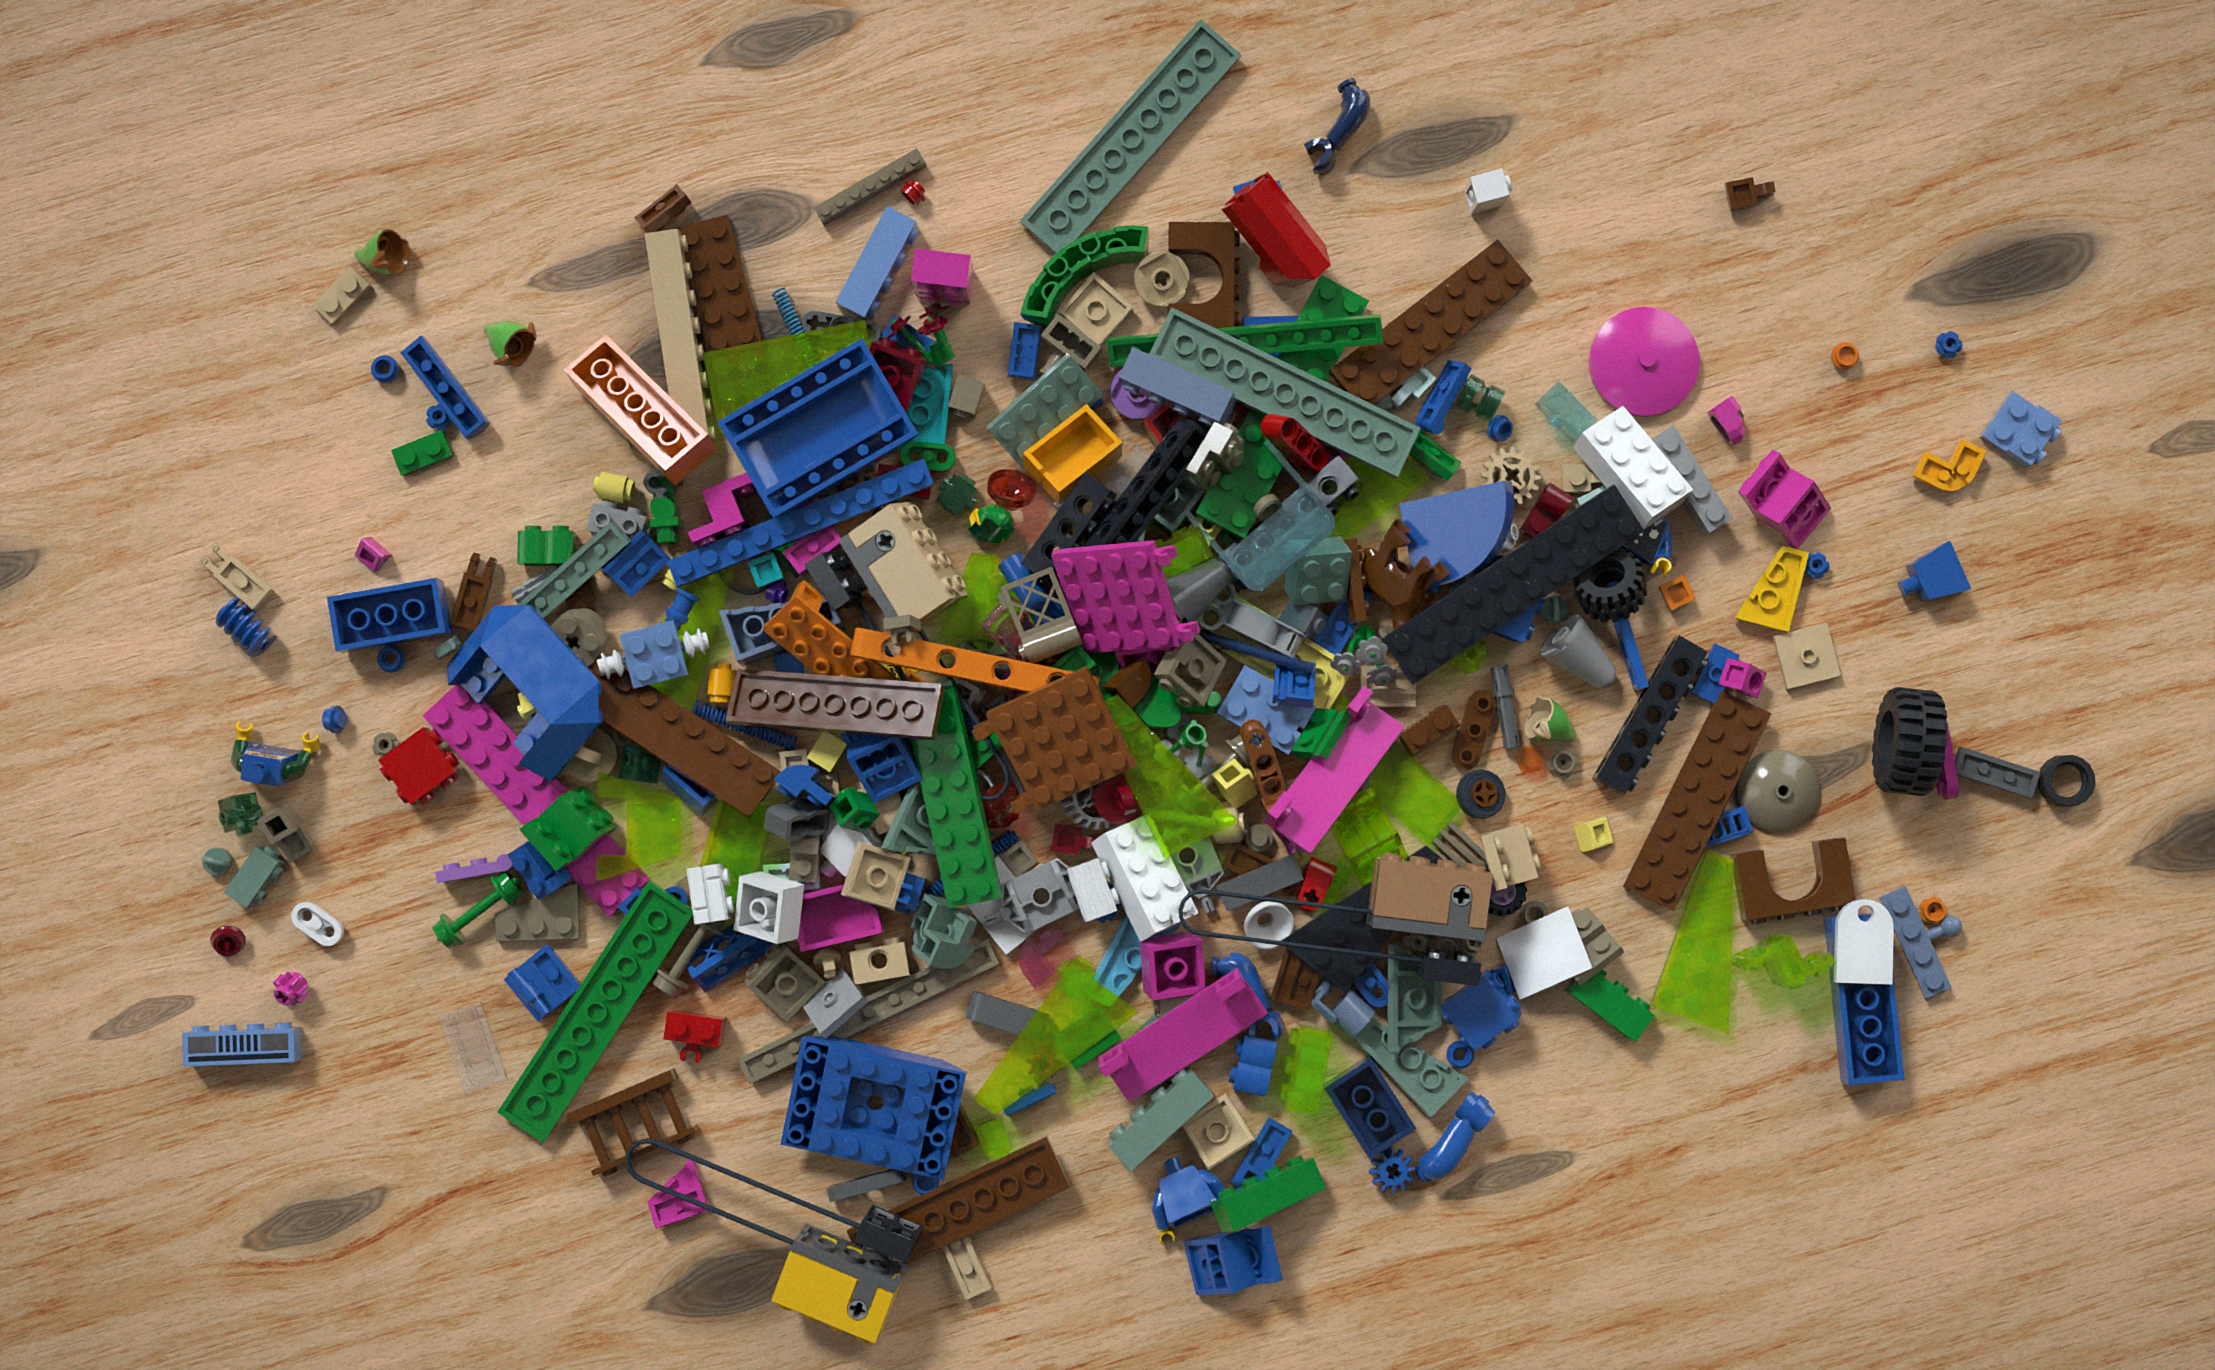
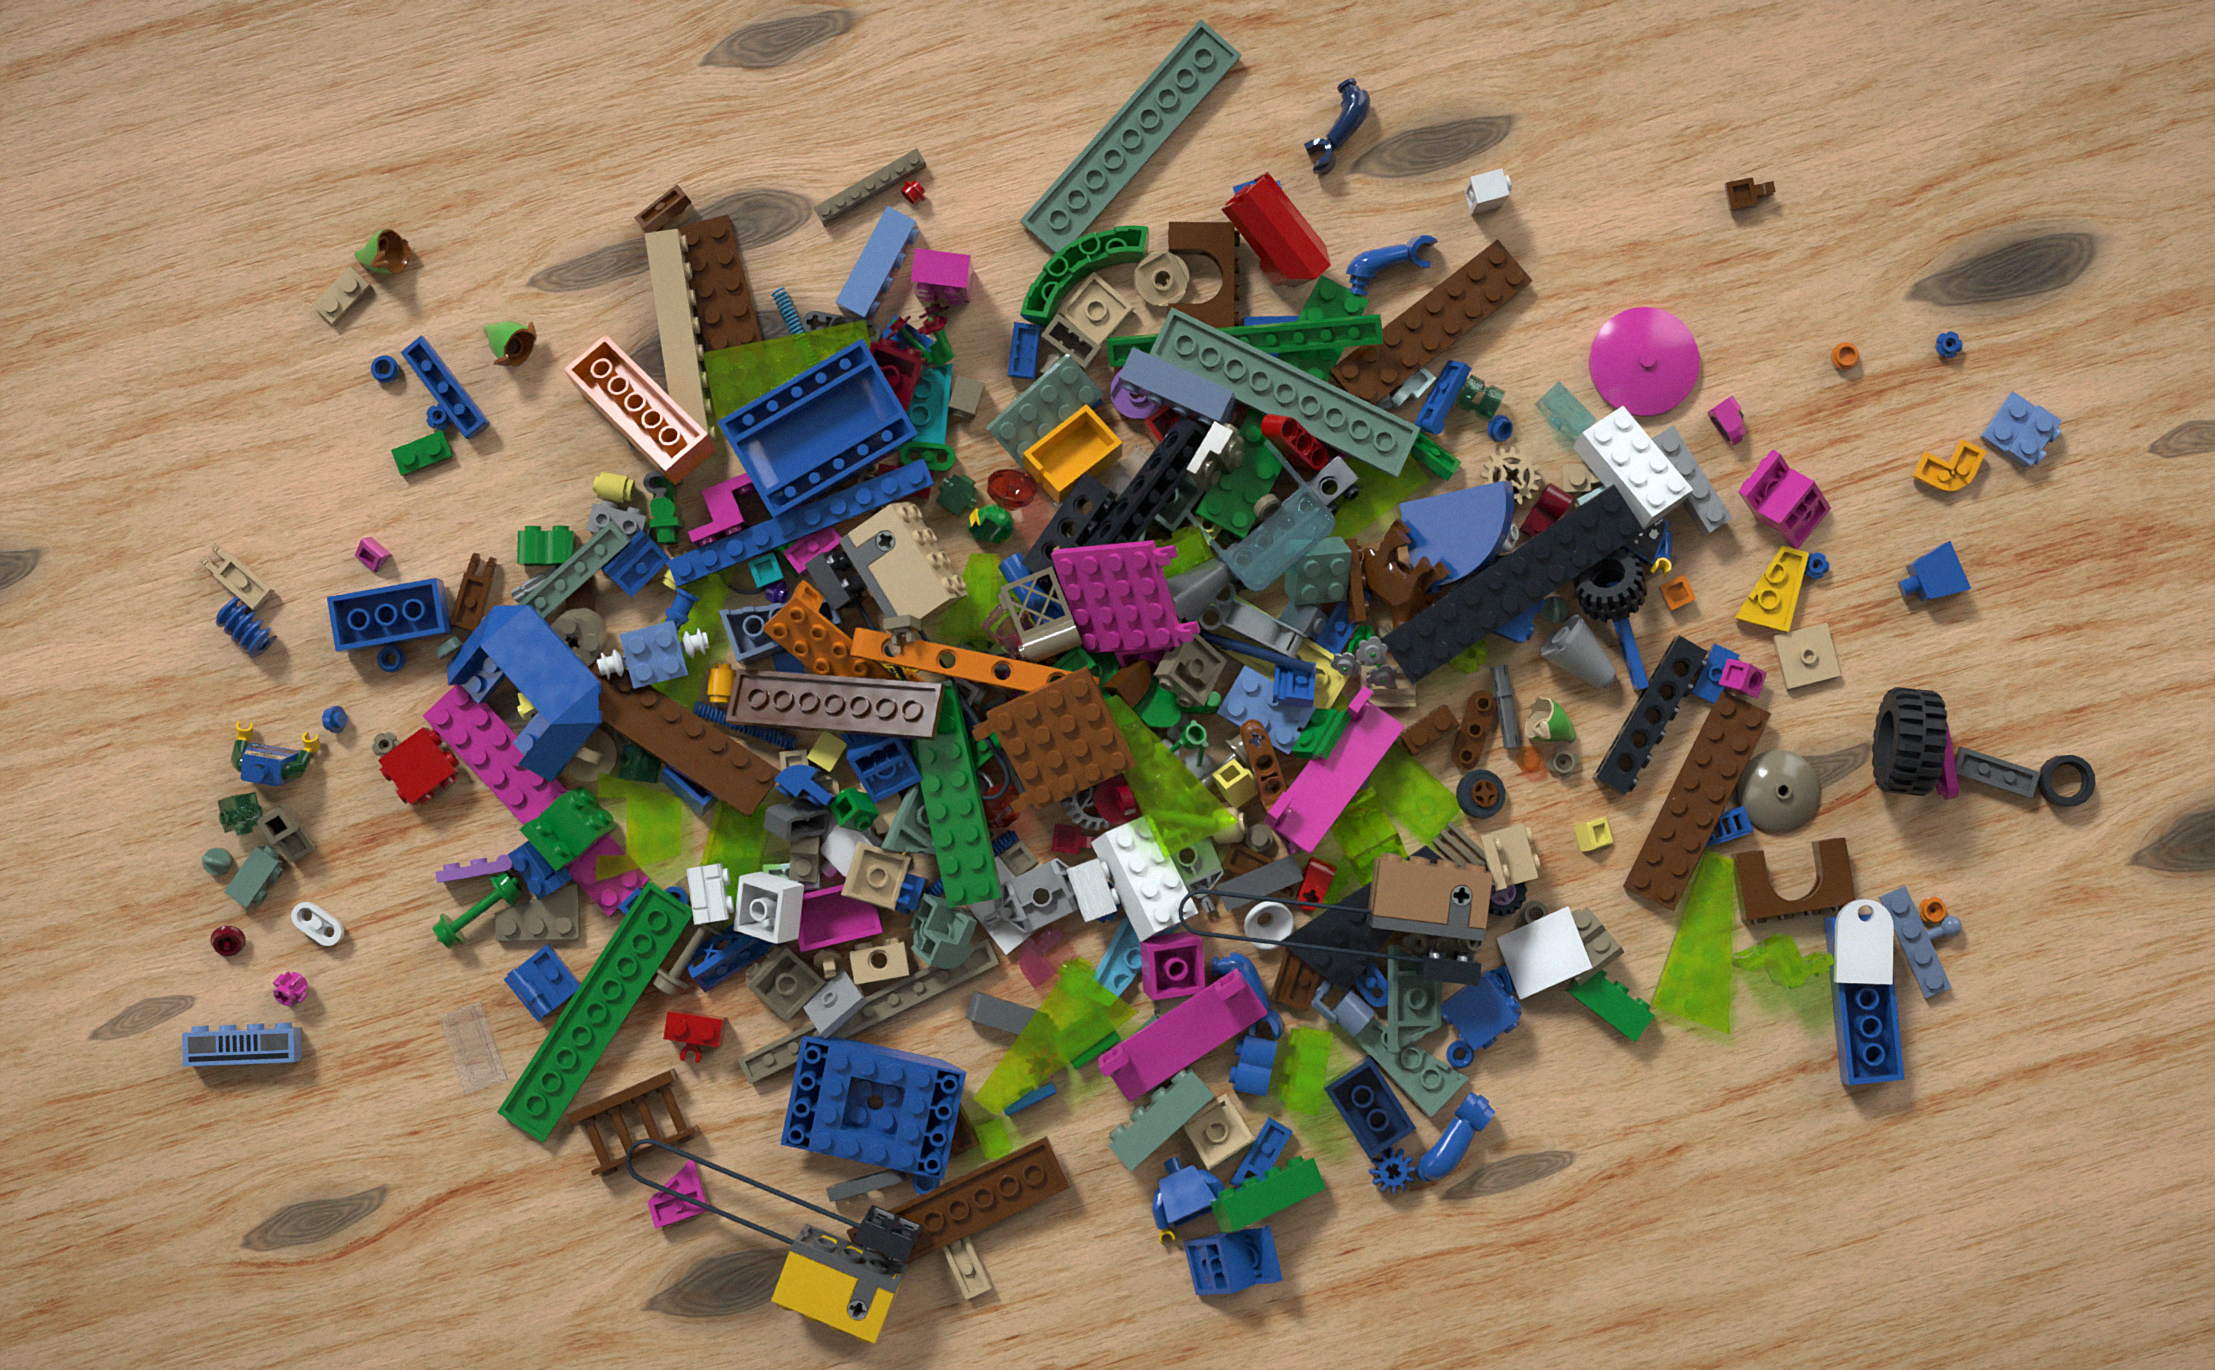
(1373, 261): none -> blue piece

